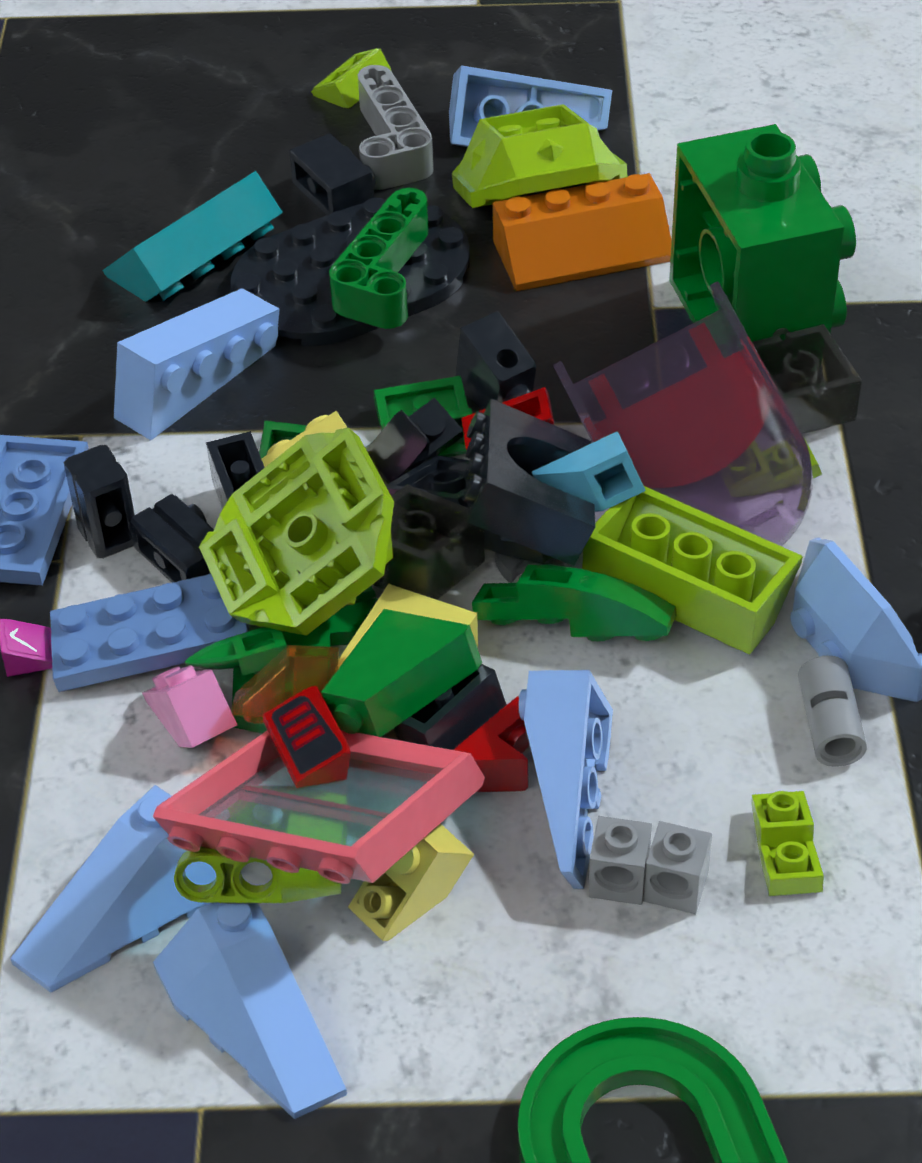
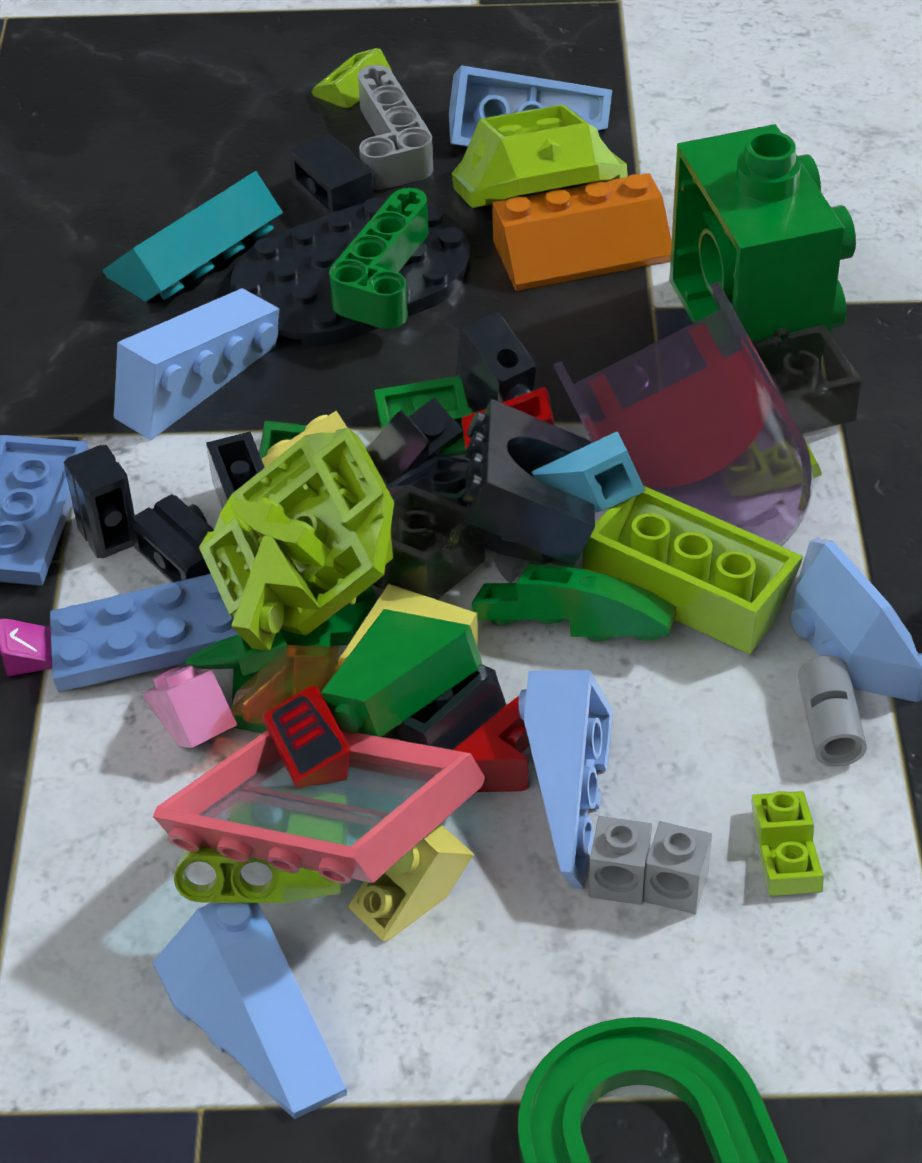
(111, 900): light blue wedge -> none
(269, 588): none -> lime slope
(292, 535): none -> lime slope

